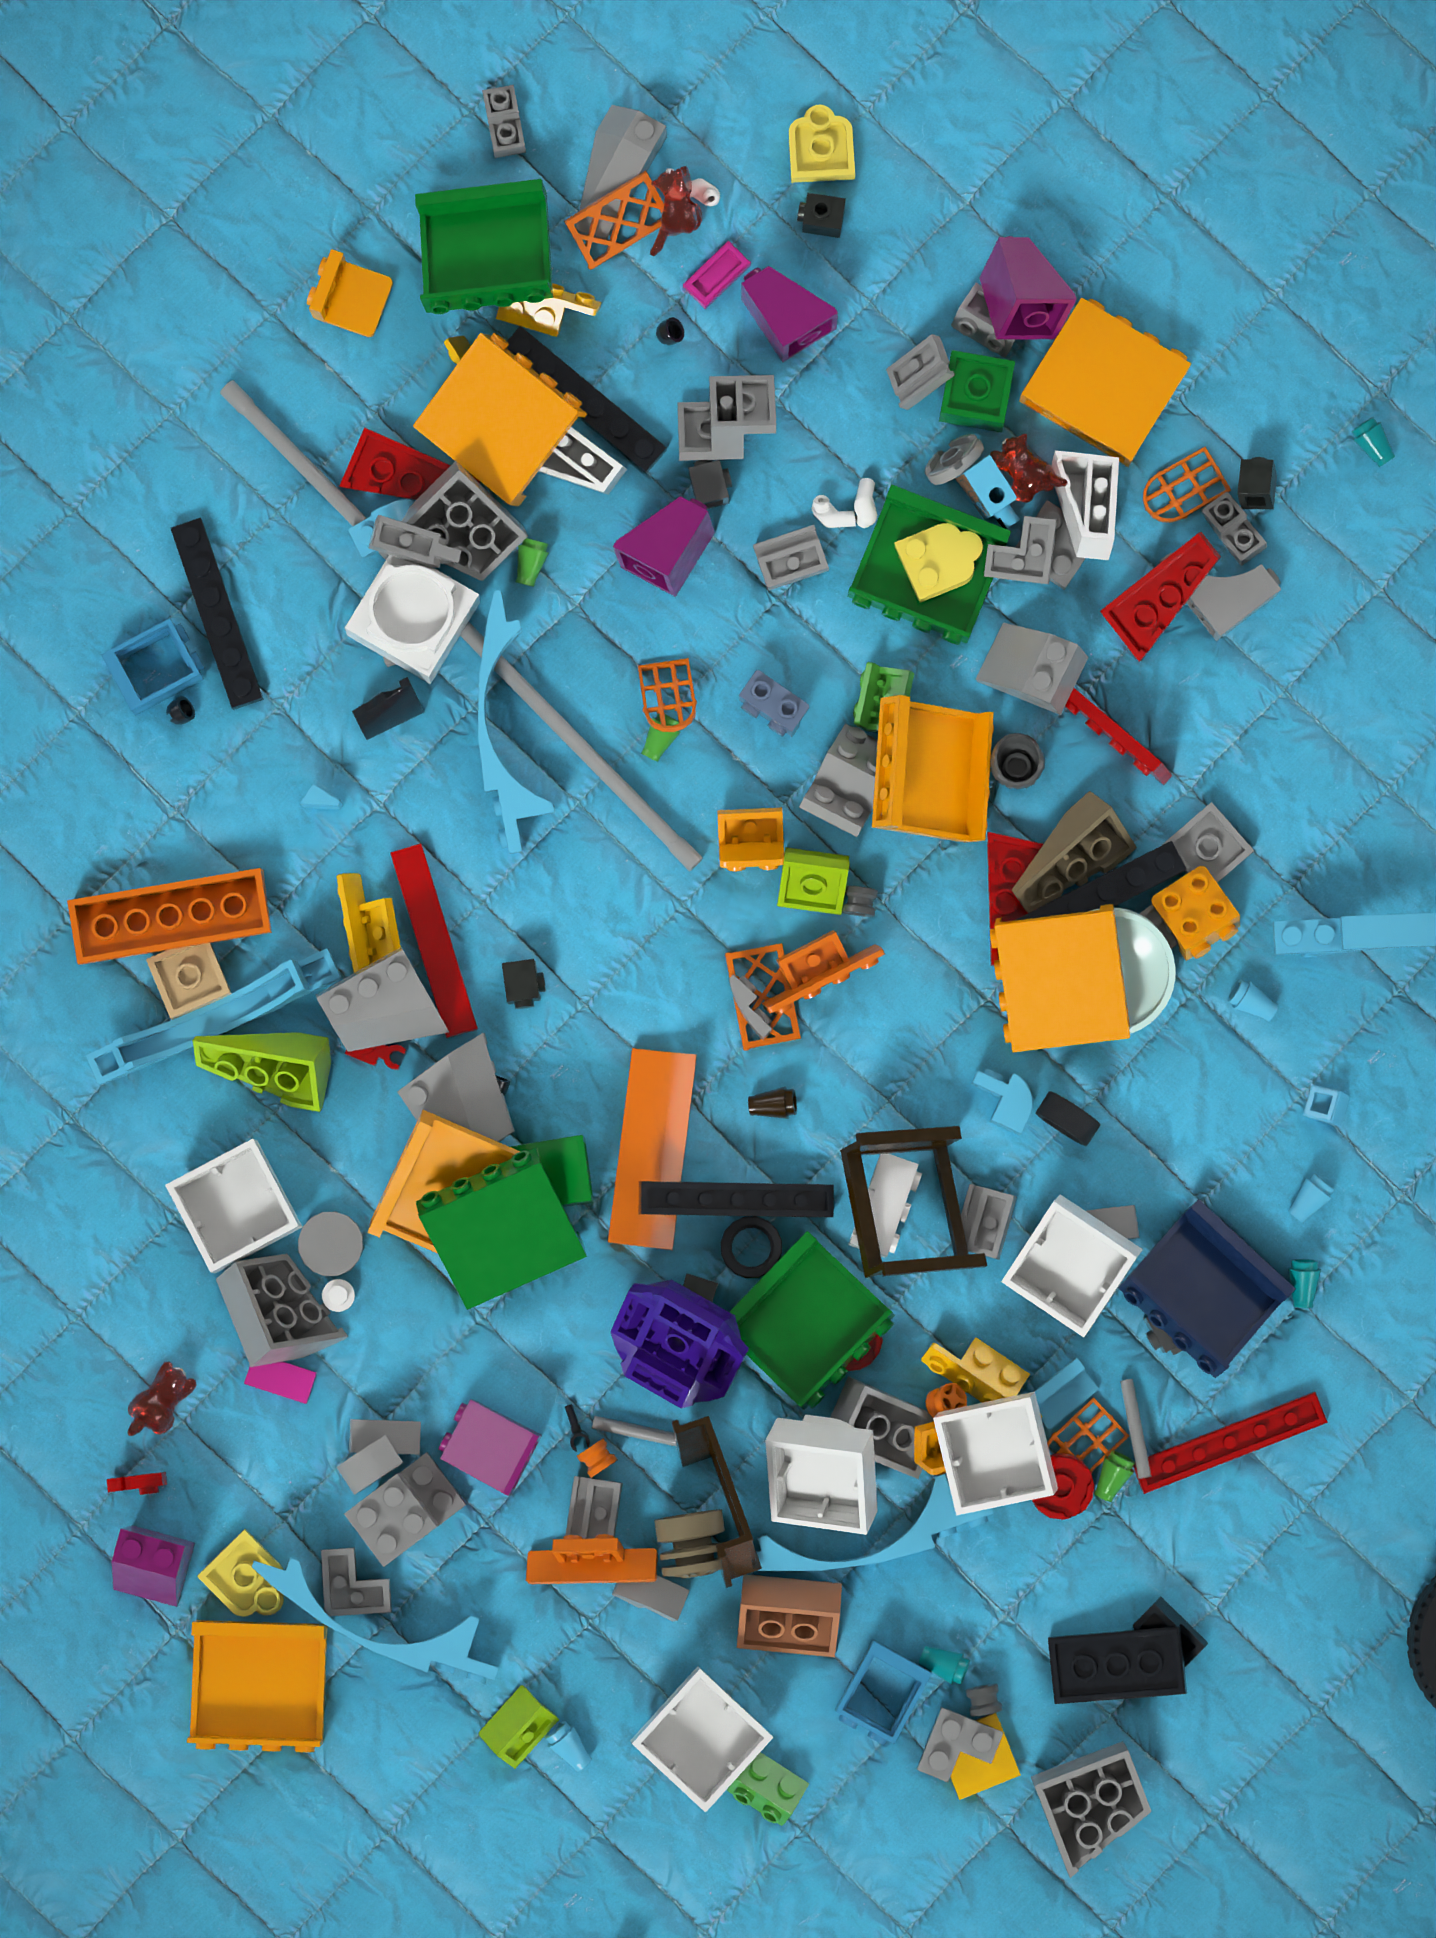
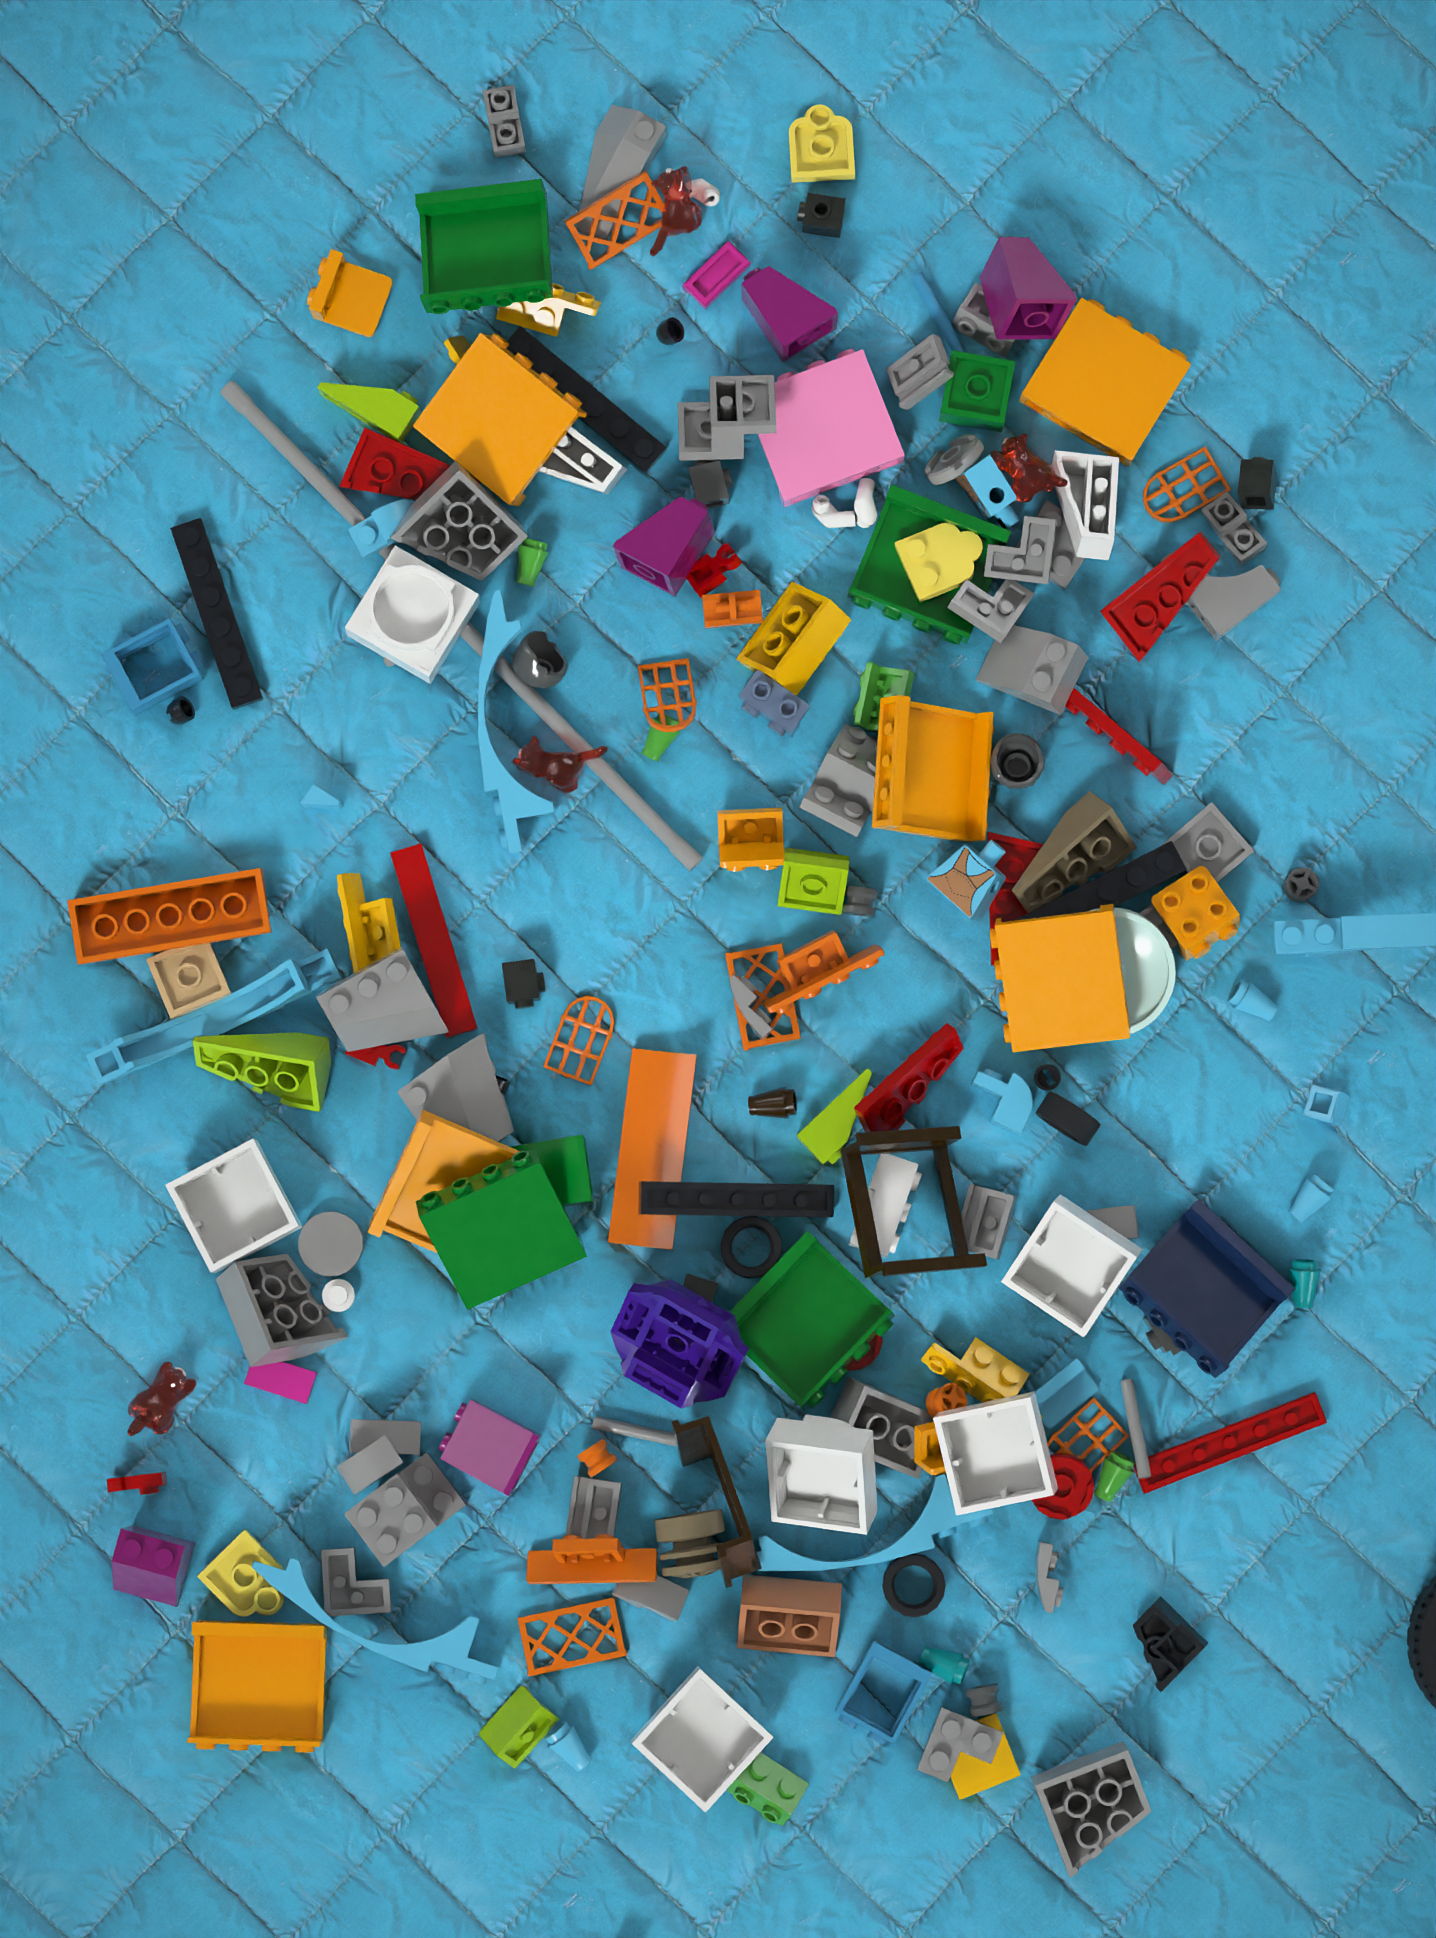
(378, 407): none -> lime slope
(388, 710): black slope -> none
(412, 543): light grey hinge -> none
(539, 661): none -> dark grey hair
(559, 768): none -> clear red animal
(559, 1662): none -> orange window
(575, 1427): black hand -> none
(586, 1053): none -> orange window
(708, 571): none -> red plate
(732, 609): none -> orange hips
(790, 557): light grey plate -> none
(794, 637): none -> yellow slope
(829, 428): none -> bright pink panel
(832, 1127): none -> lime slope
(907, 1084): none -> red wing
(909, 1609): none -> black tyre
(937, 312): none -> dark azure bar
(970, 879): none -> torso
(988, 613): none -> light grey plate
(1041, 1079): none -> black hinge
(1047, 1587): none -> light grey slope
(1117, 1665): black tile -> none
(1304, 879): none -> dark grey wheel
(1373, 441): teal cone -> none

